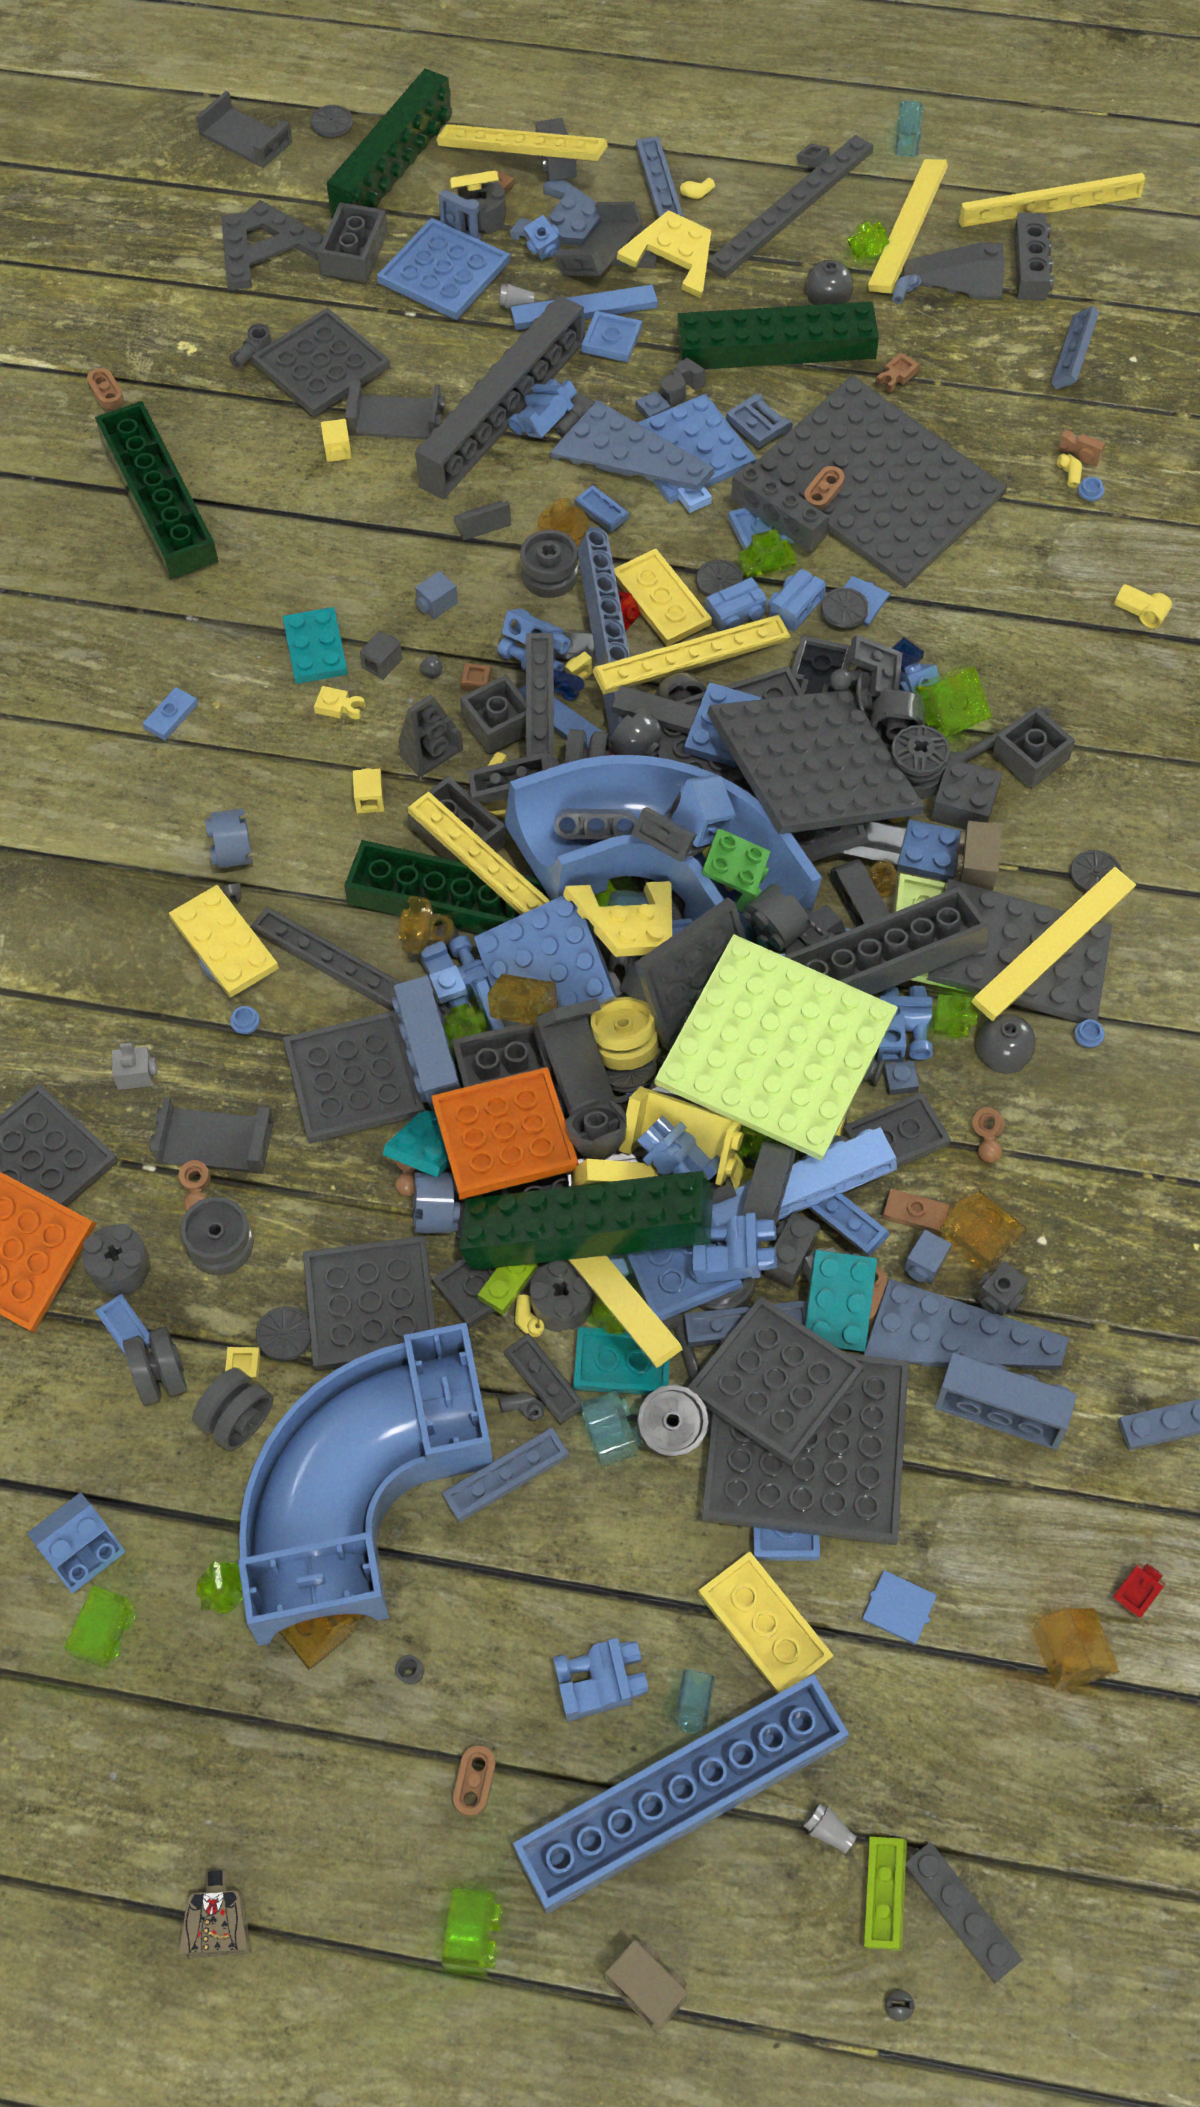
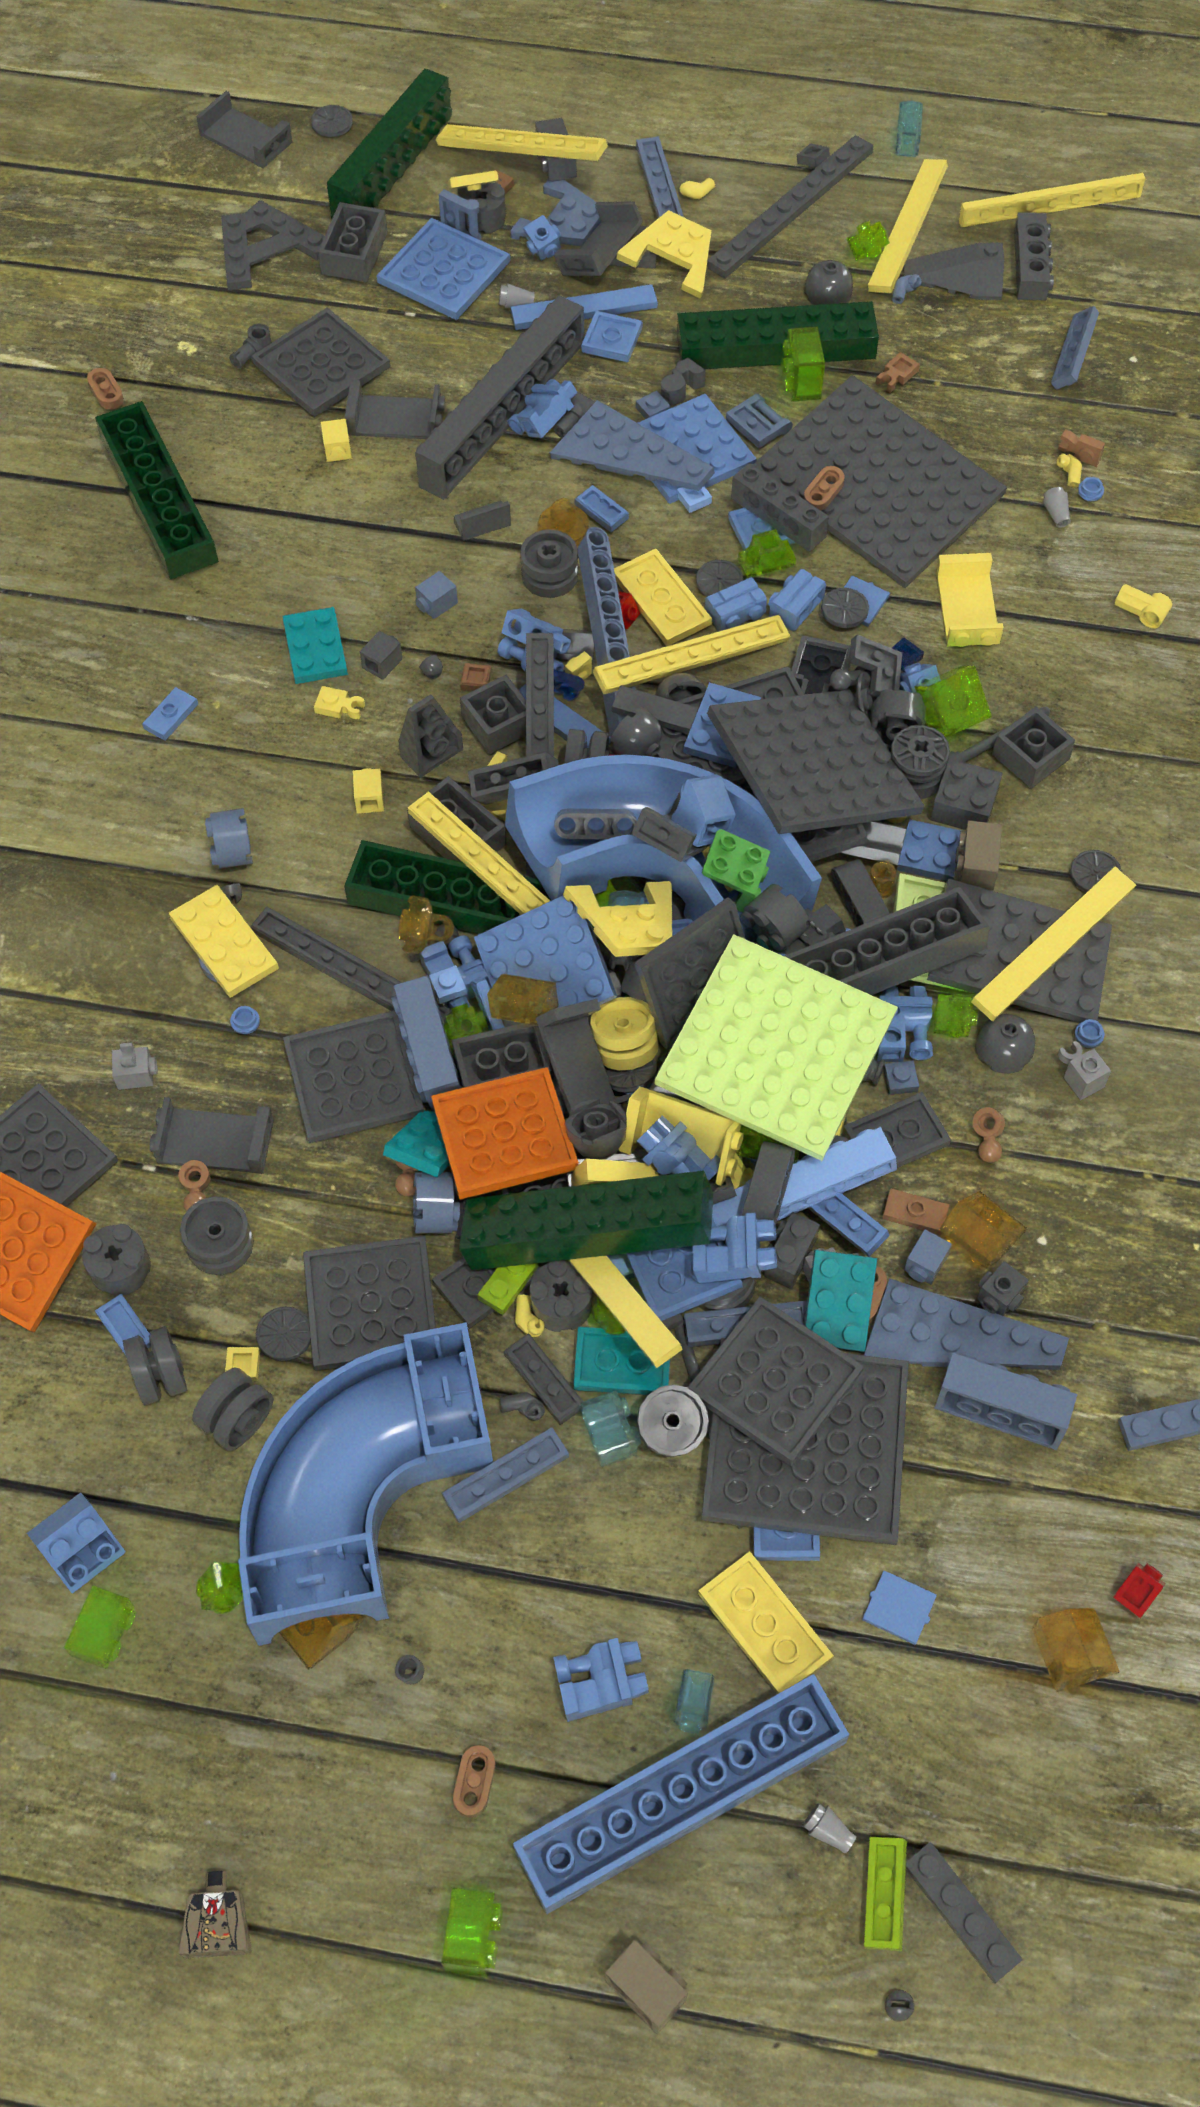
(803, 364): none -> clear neon green brick
(967, 600): none -> light yellow panel
(1057, 505): none -> light grey cone
(1085, 1071): none -> light grey brick

